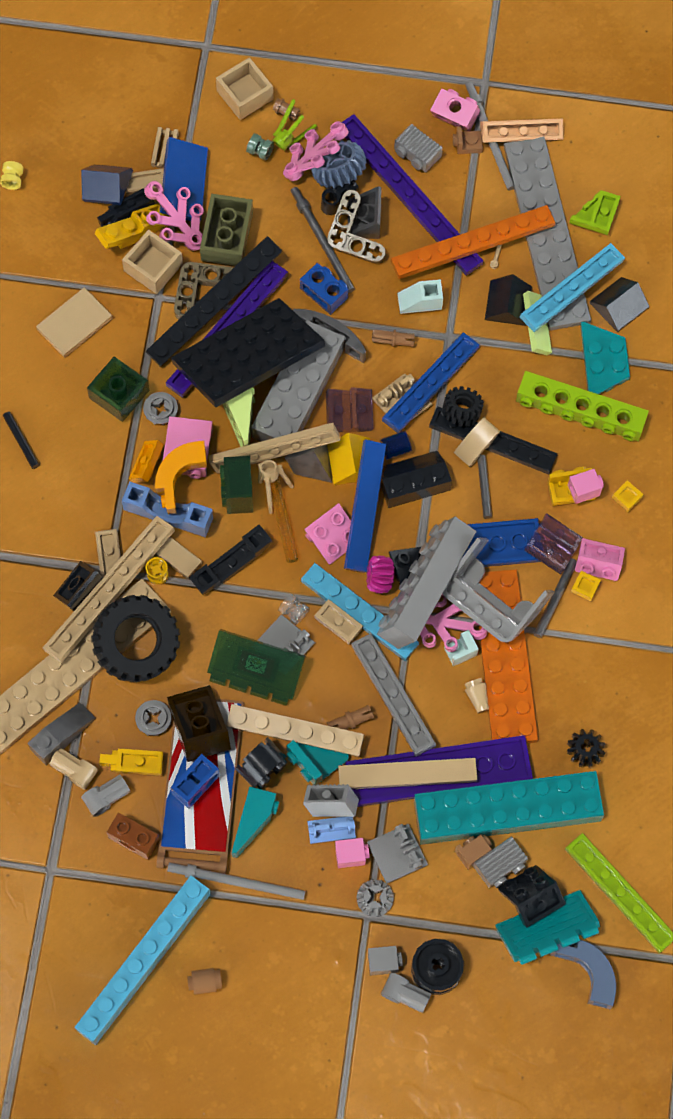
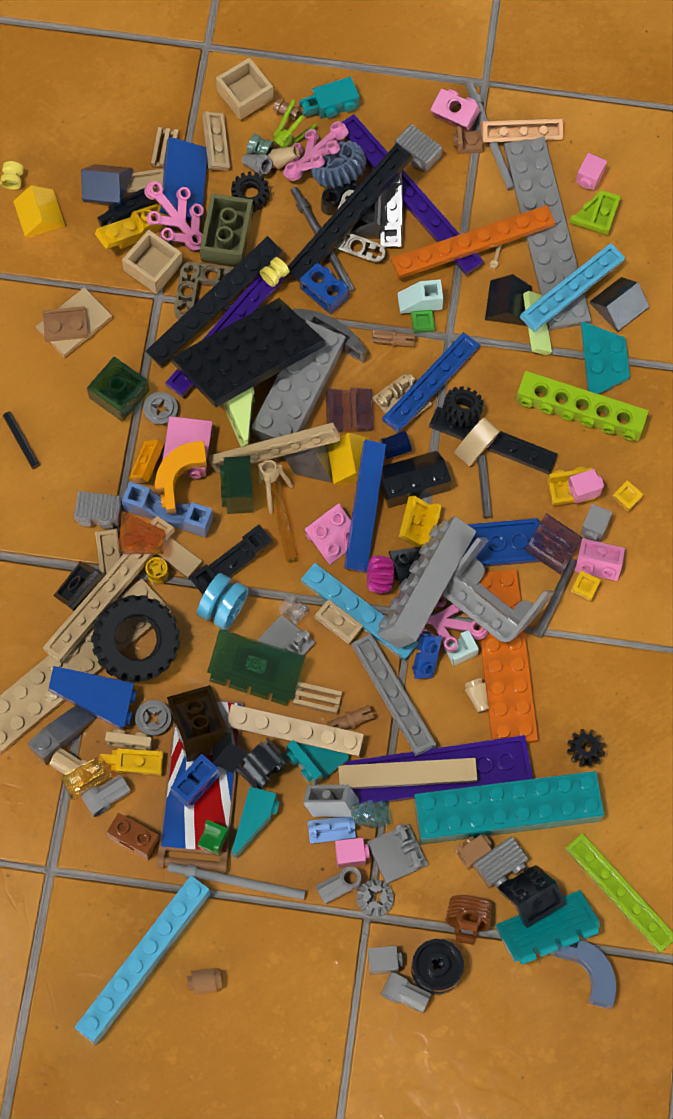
(38, 211): none -> yellow slope
(65, 324): none -> medium nougat plate
(86, 777): none -> clear yellow slope
(95, 694): none -> blue slope
(98, 510): none -> light grey brick
(120, 739): none -> tan plate
(140, 536): none -> clear orange wing
(213, 837): none -> green panel
(216, 141): none -> tan tile
(222, 601): none -> medium azure wheel
(227, 754): none -> black panel
(251, 181): none -> black tyre
(258, 163): none -> light grey cone
(274, 271): none -> light yellow wheel
(282, 156): none -> tan cone
(326, 691): none -> tan tile
(331, 99): none -> teal brick
(336, 885): none -> light grey piece
(350, 211): none -> black plate
(371, 814): none -> clear light blue leg
(392, 214): none -> slope
(418, 521): none -> yellow bracket
(422, 321): none -> bright green tile
(426, 660): none -> blue hinge
(468, 914): none -> dark orange piece
(591, 172): none -> bright pink brick
(595, 523): none -> light grey brick

